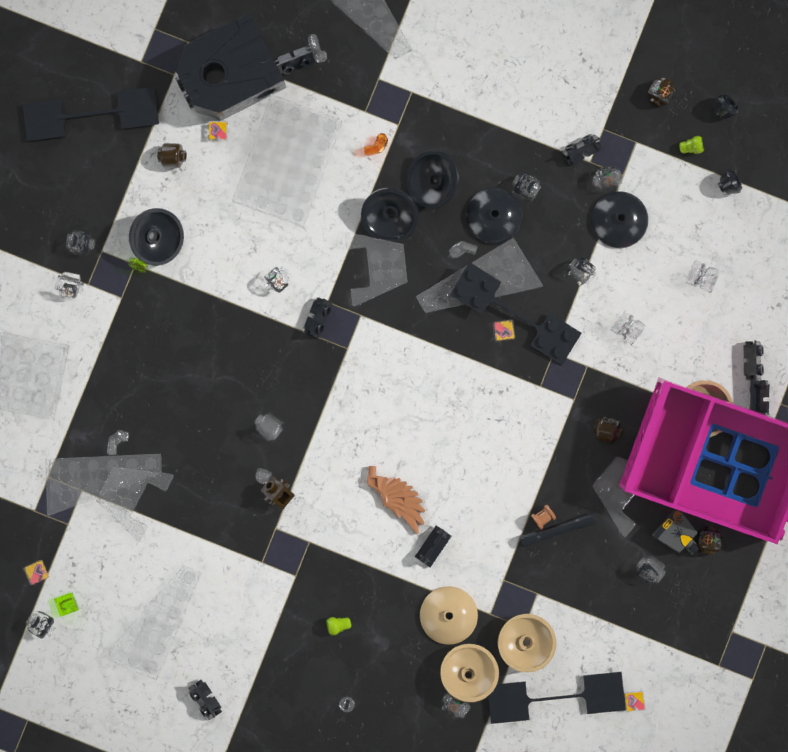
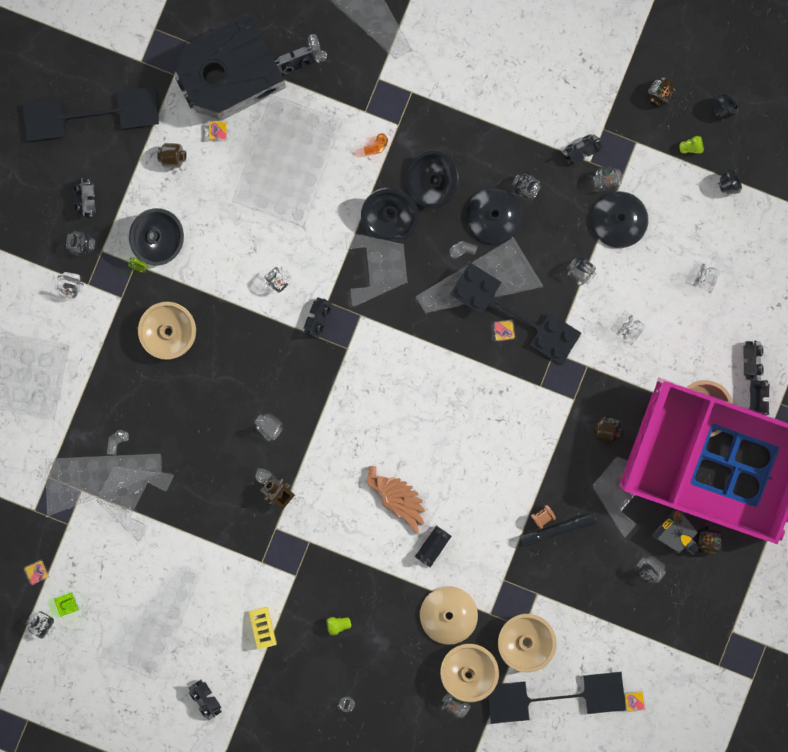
(82, 191): none -> black hinge
(162, 317): none -> tan dish
(272, 642): none -> light yellow slope

